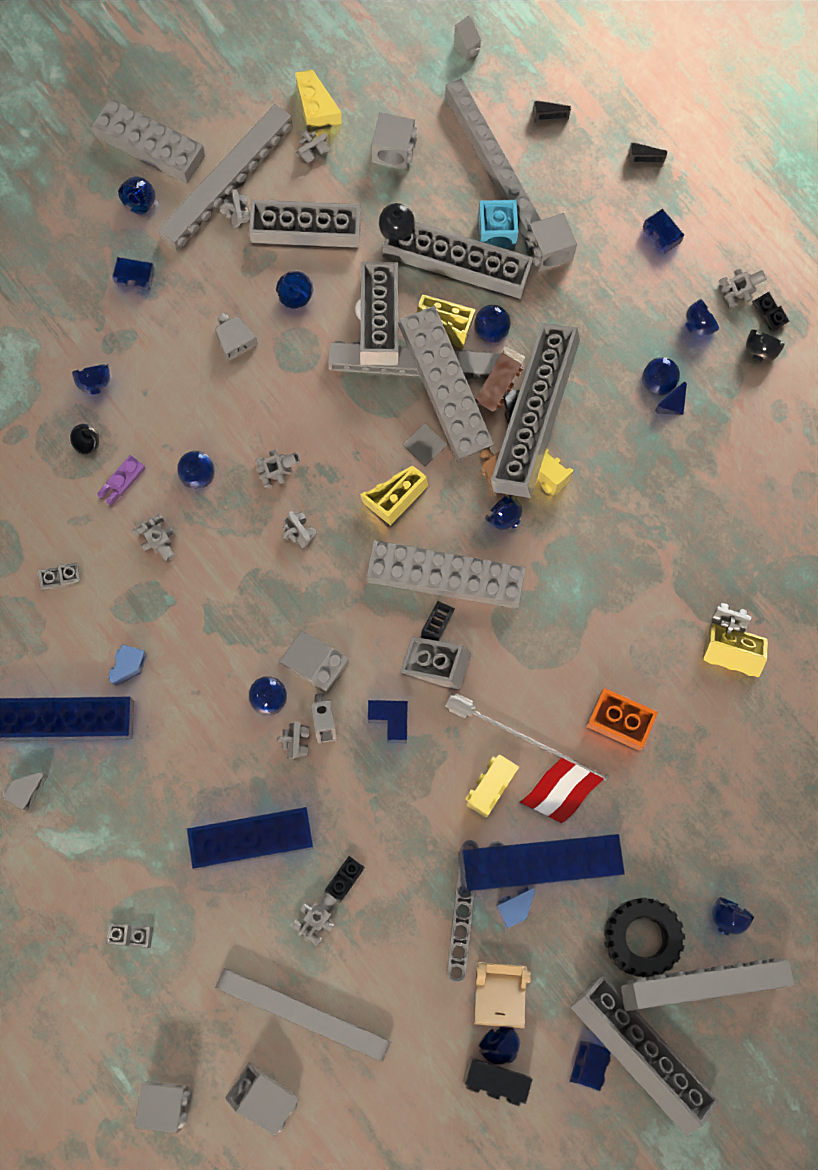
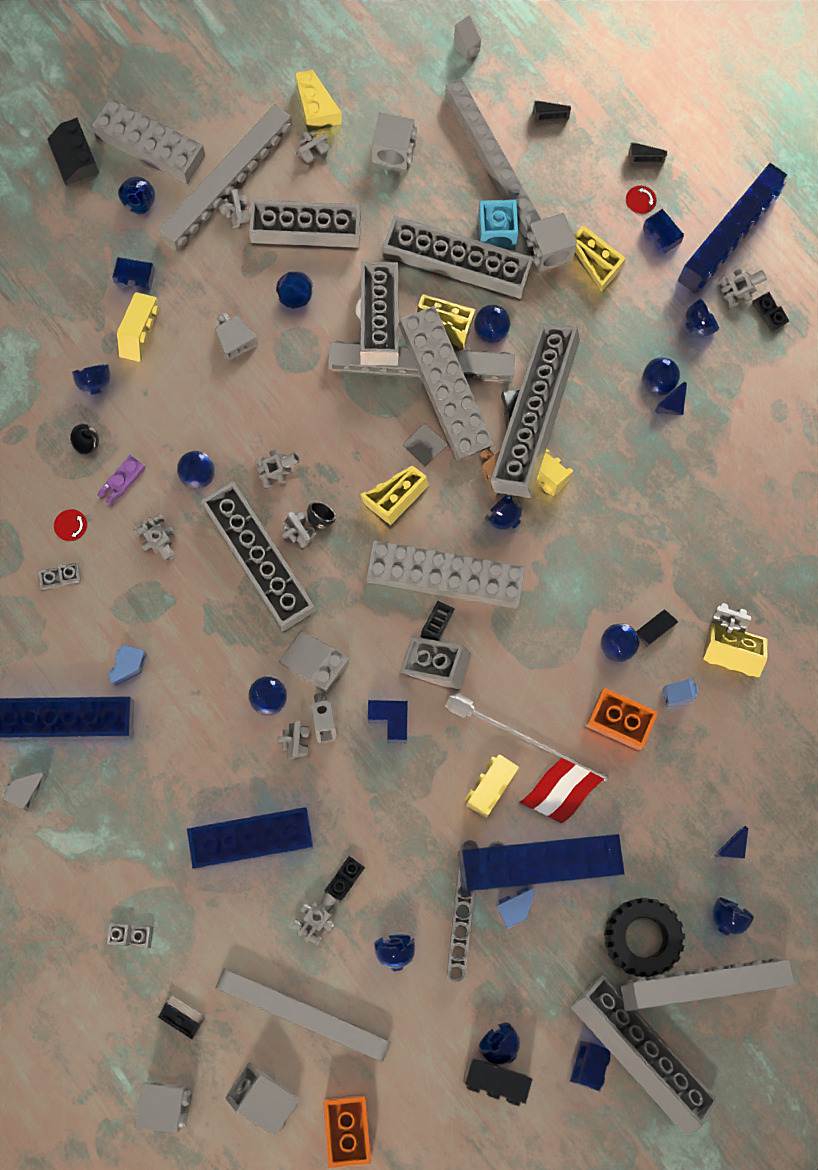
(70, 525): none -> red sticker
(72, 152): none -> black slope
(137, 326): none -> light yellow wedge
(181, 1017): none -> black slope
(258, 556): none -> light grey brick
(320, 515): none -> black piece
(347, 1131): none -> orange brick
(395, 952): none -> clear blue cylinder
(396, 222): black cylinder -> none
(500, 379): reddish brown wedge -> none
(500, 994): tan door -> none
(598, 257): none -> light yellow wedge
(620, 642): none -> clear blue cylinder
(641, 199): none -> red sticker
(656, 627): none -> black slope
(680, 693): none -> medium blue slope
(733, 228): none -> clear blue brick
(735, 846): none -> clear blue slope
(763, 346): black cylinder -> none

